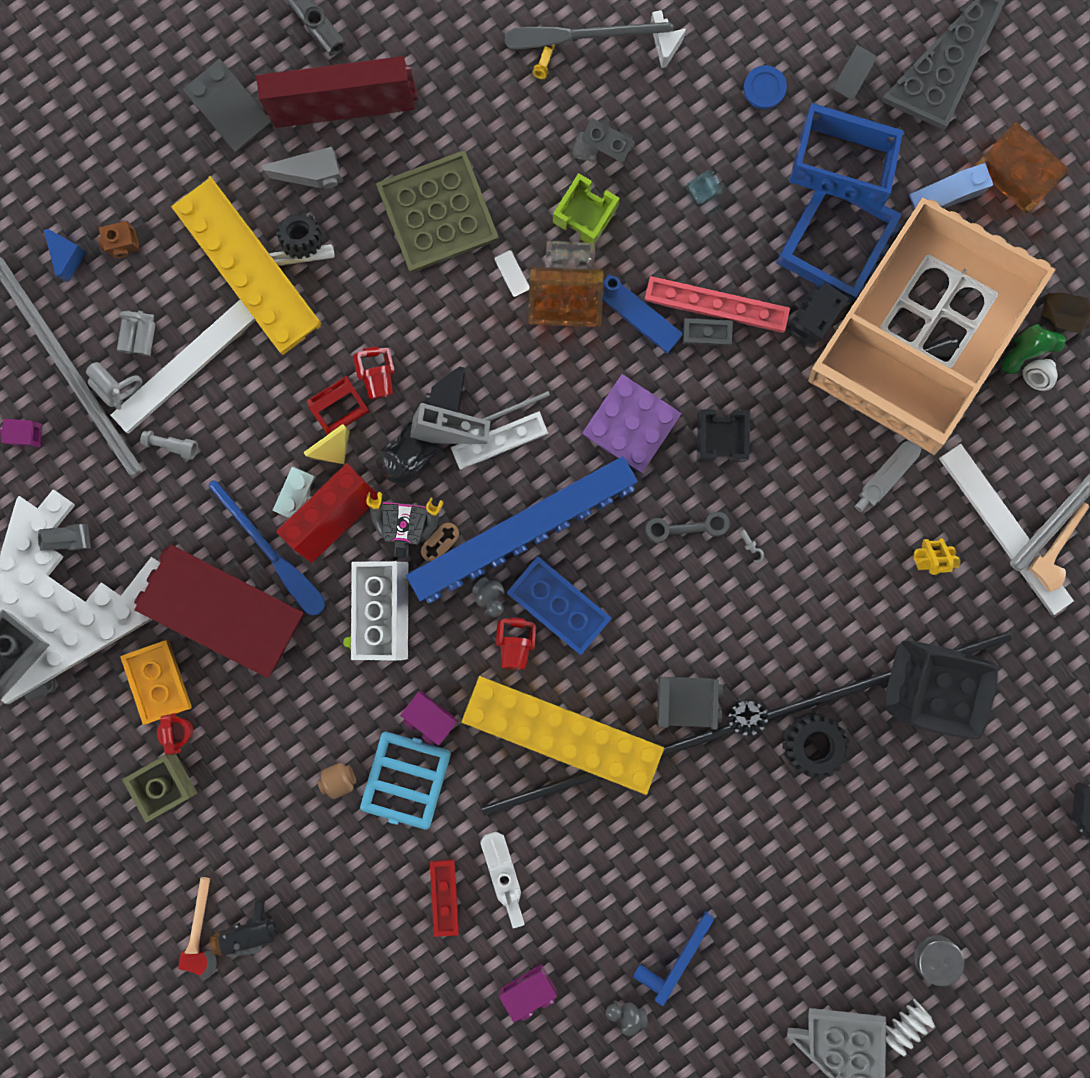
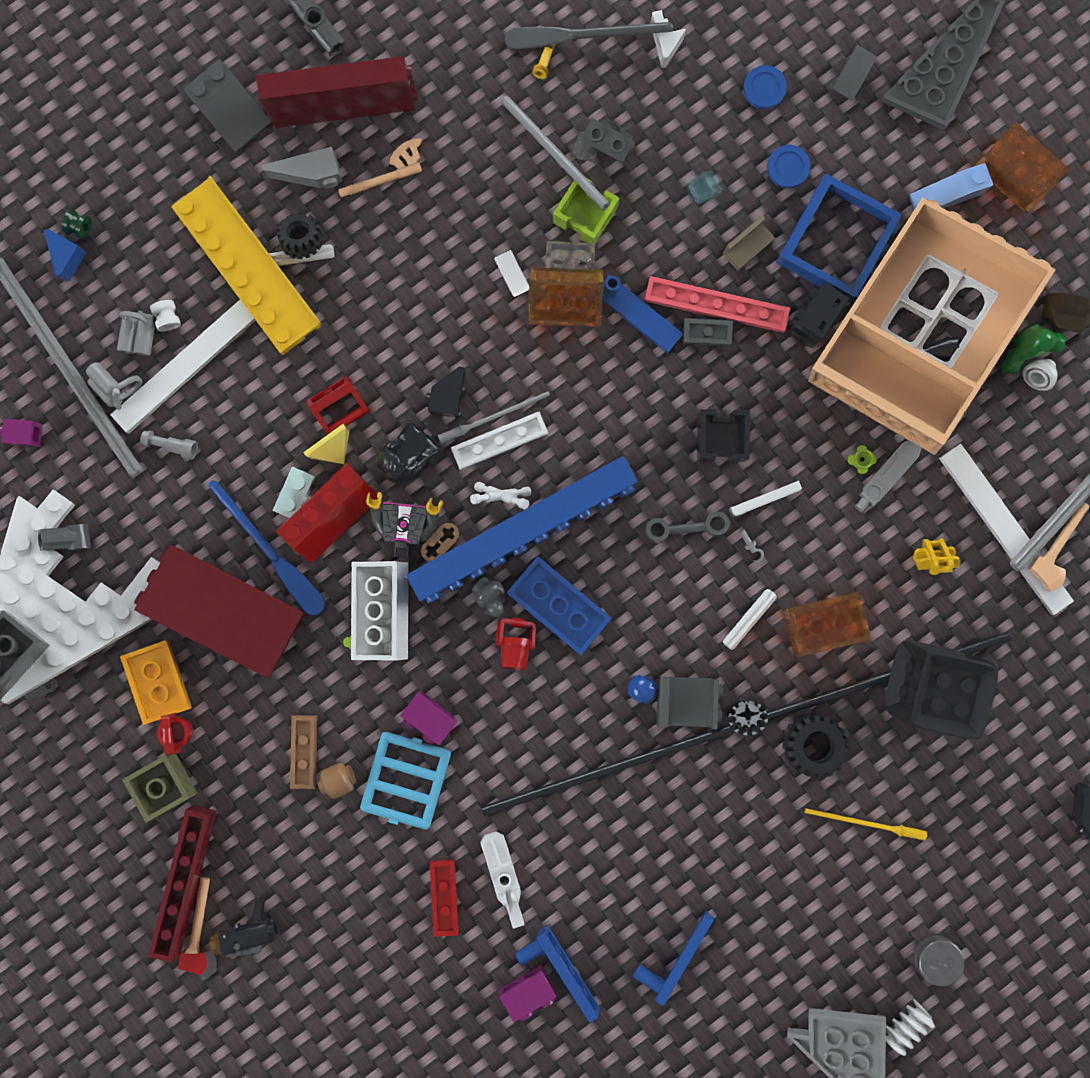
(76, 224): none -> dark green wheel
(118, 239): dark orange brick -> none
(165, 316): none -> white wheel
(182, 883): none -> dark red brick
(303, 751): none -> medium nougat tile
(376, 379): red piece -> none
(401, 172): none -> light nougat piece
(437, 211): olive plate -> none
(447, 426): light grey slope -> none
(494, 494): none -> white piece
(548, 944): none -> blue piece
(563, 735): yellow brick -> none
(581, 180): none -> light grey piece
(630, 1016): dark grey animal -> none
(631, 423): medium lavender plate -> none
(642, 689): none -> blue piece
(748, 244): none -> dark tan panel
(749, 619): none -> white axle
(764, 499): none -> white tile
(788, 166): none -> blue piece
(826, 624): none -> clear orange brick
(853, 130): blue window -> none
(869, 459): none -> lime plate
(900, 830): none -> yellow piece

